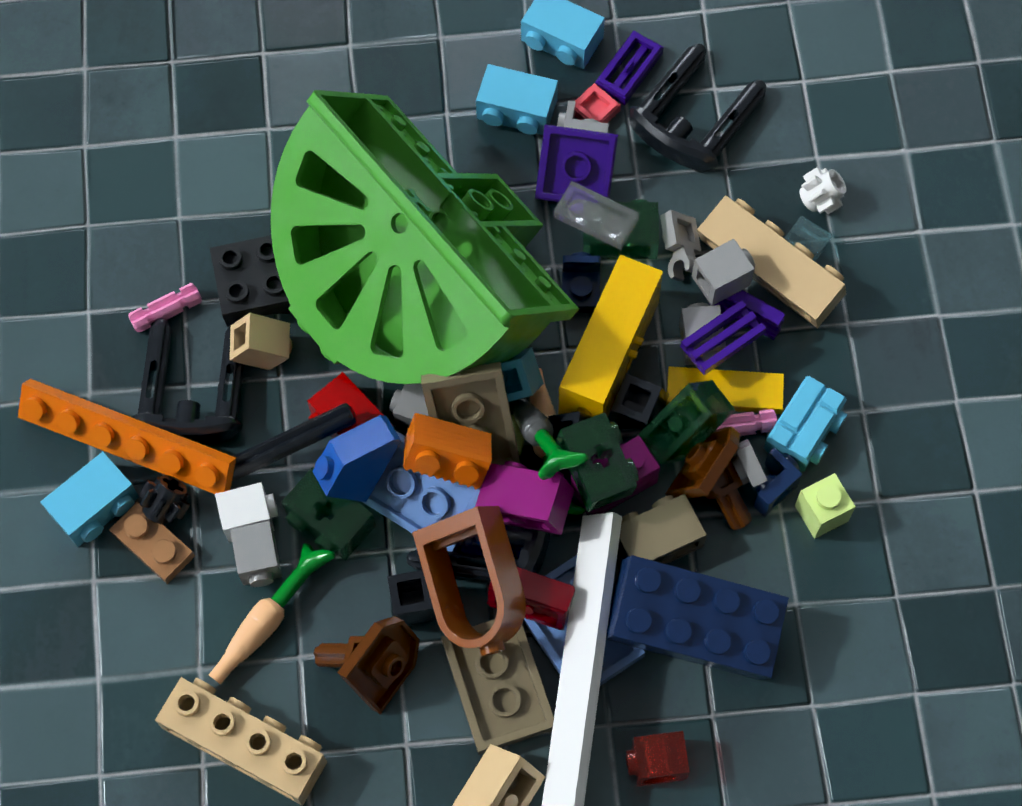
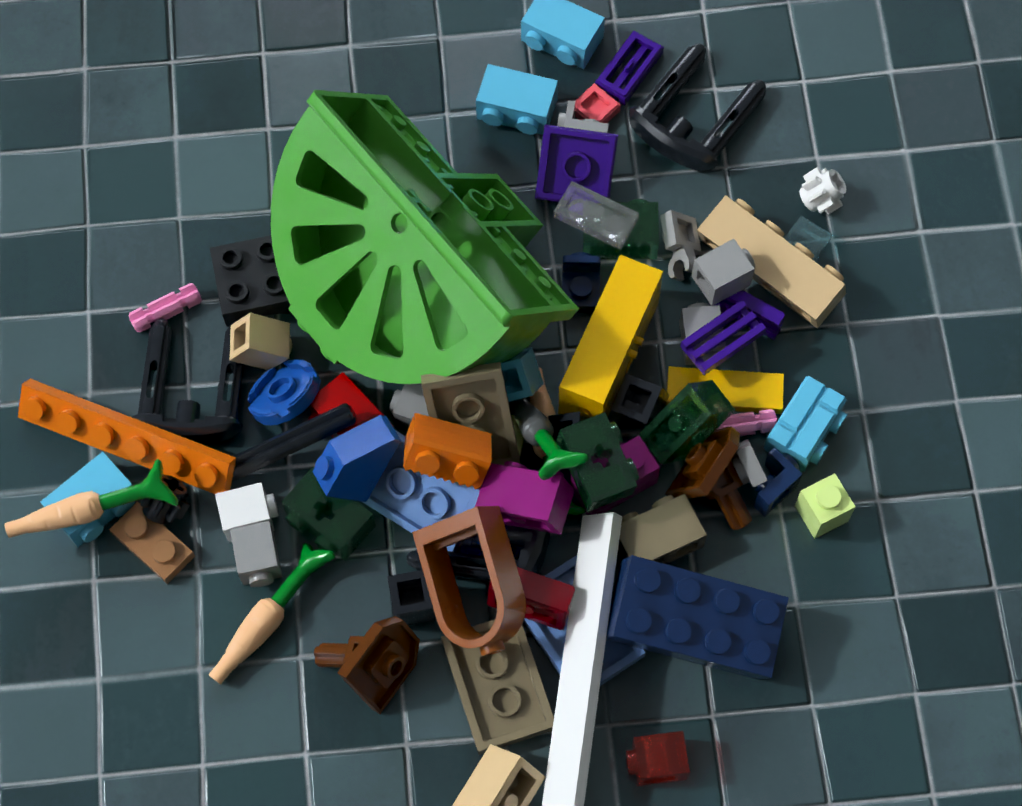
(90, 506): none -> light nougat piece
(242, 740): tan brick -> none
(283, 393): none -> blue tile

